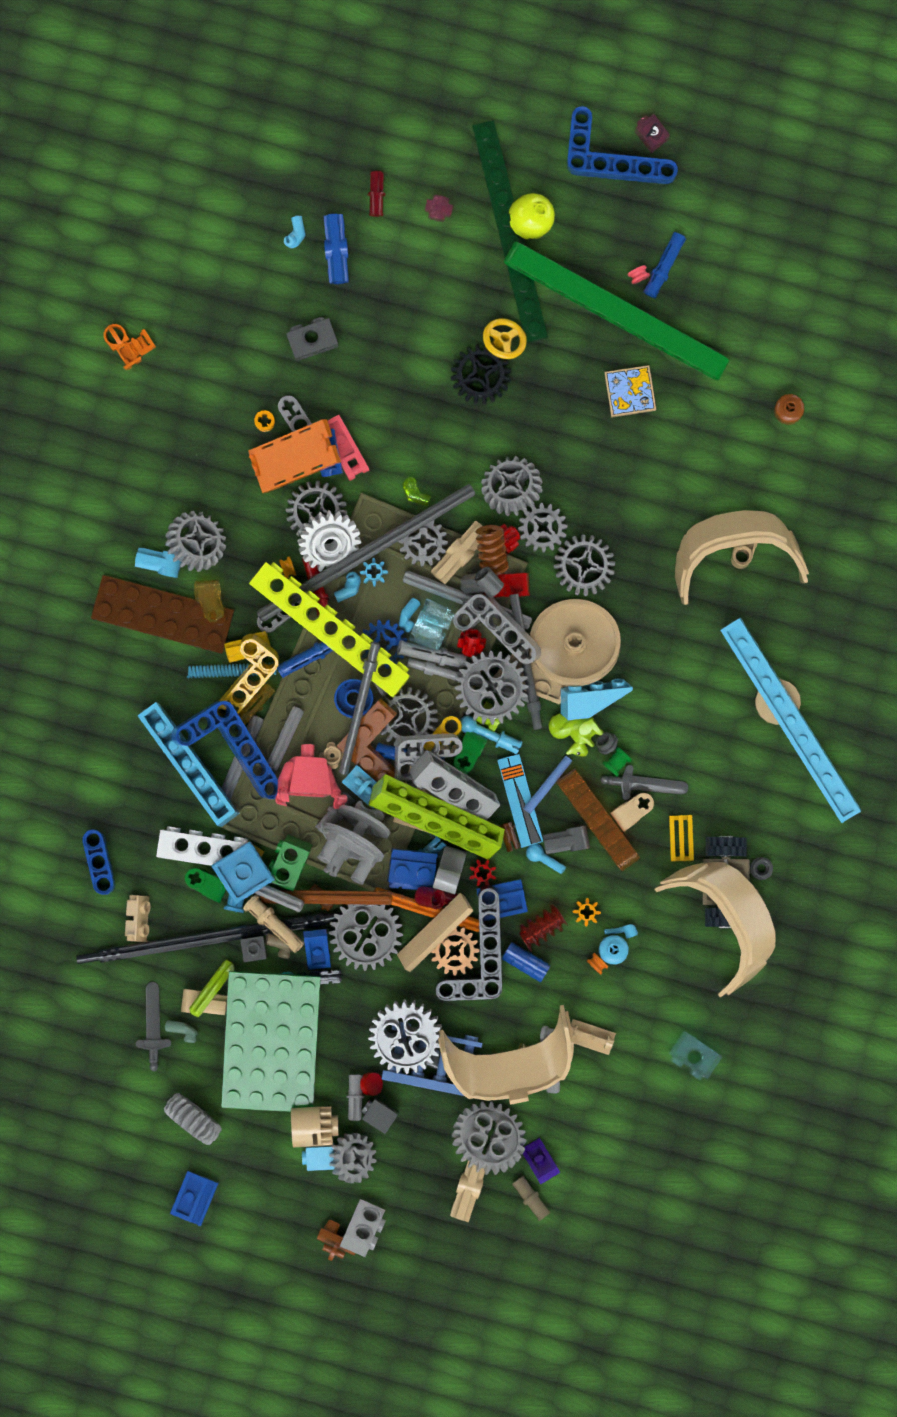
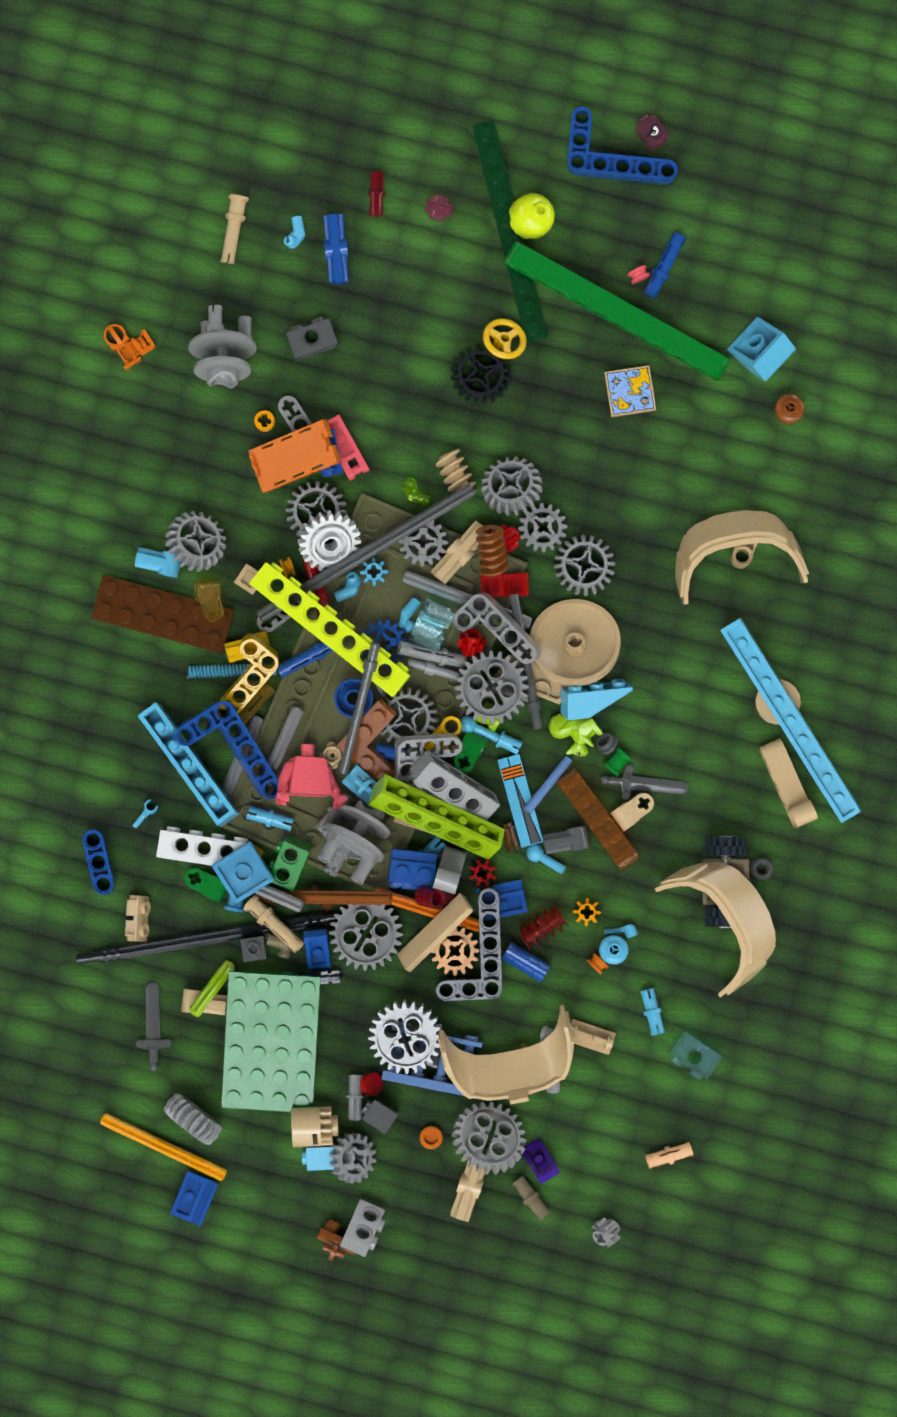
(144, 814): none -> medium azure hand
(163, 1147): none -> light orange axle
(183, 1028): sand green arm -> none
(222, 350): none -> light grey piece
(235, 217): none -> tan pin
(245, 577): none -> tan plate
(270, 818): none -> medium azure pin
(431, 1137): none -> orange tile
(454, 471): none -> tan piece
(482, 582): dark grey piece -> none
(606, 1232): none -> light grey gear
(652, 1011): none -> medium azure pin
(669, 1155): none -> light nougat pin
(680, 818): yellow tile -> none
(761, 348): none -> medium azure slope
(787, 783): none -> tan beam

